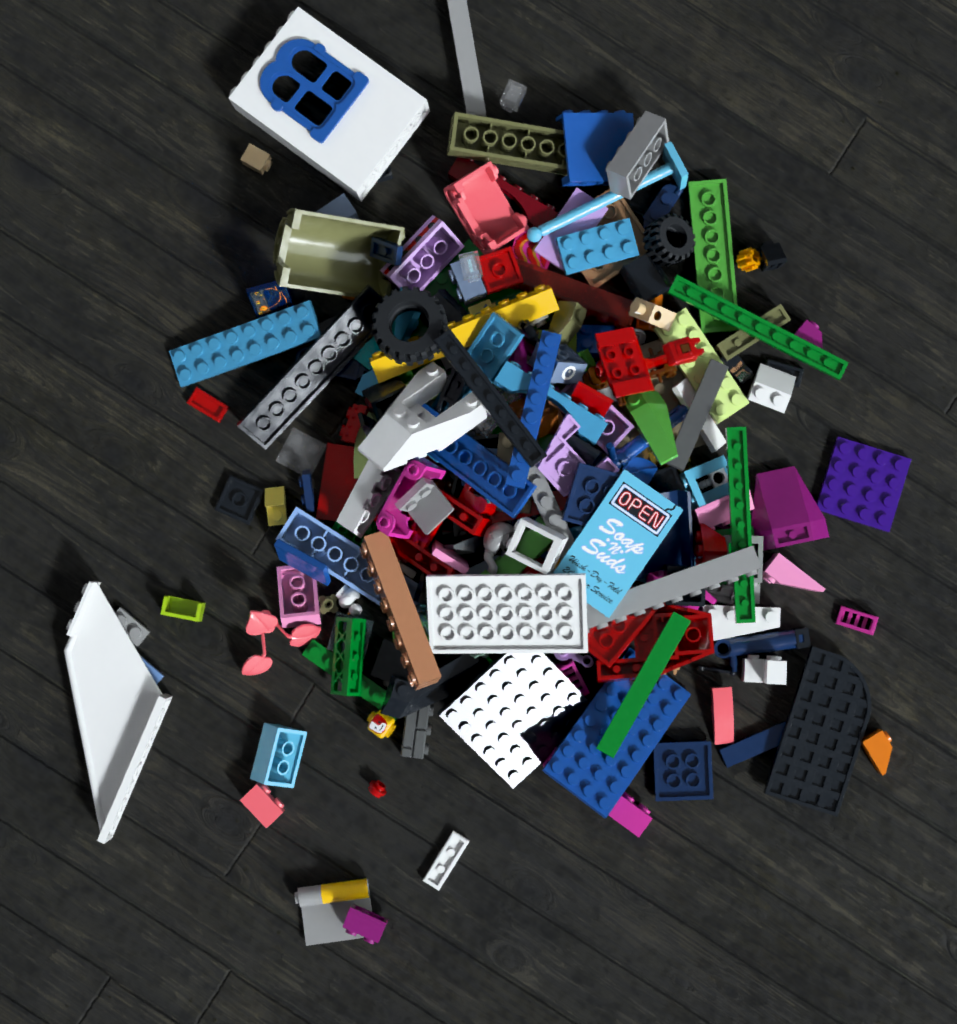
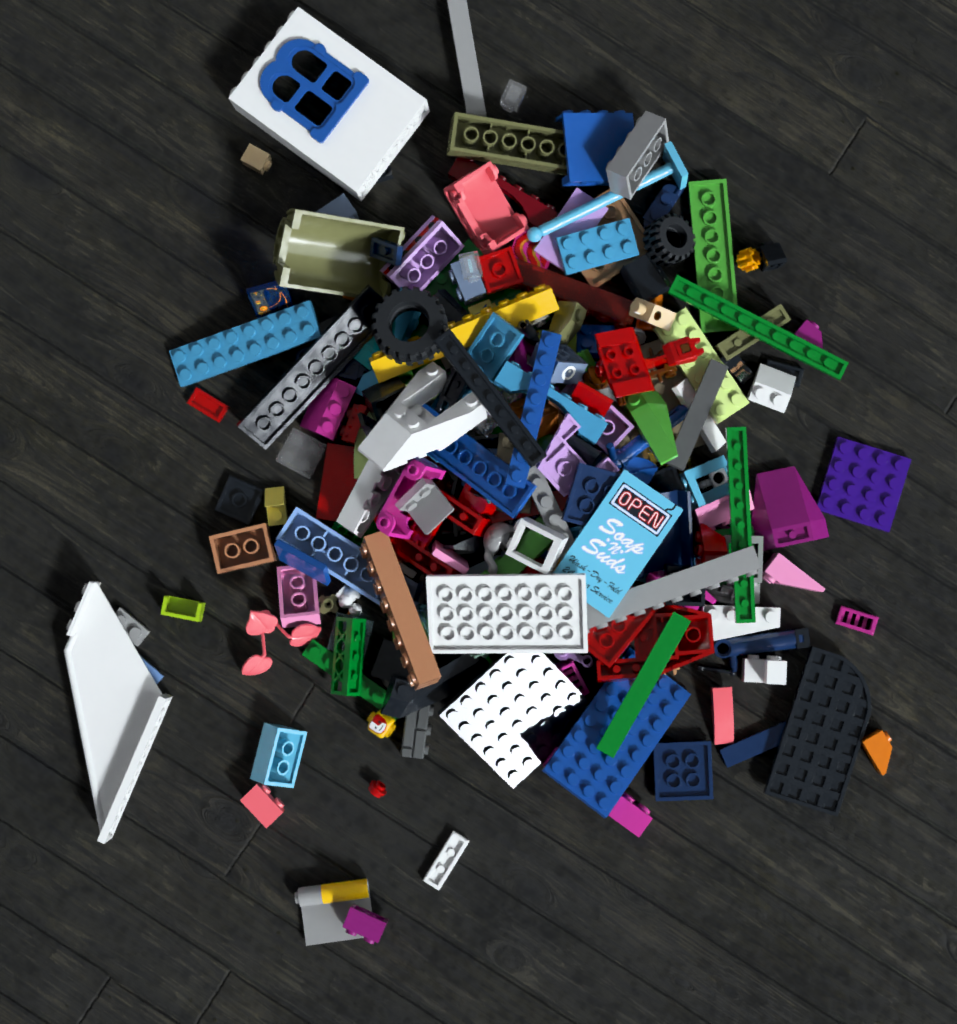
(242, 548): none -> nougat brick
(307, 498): dark blue plate -> none
(329, 409): none -> dark pink slope

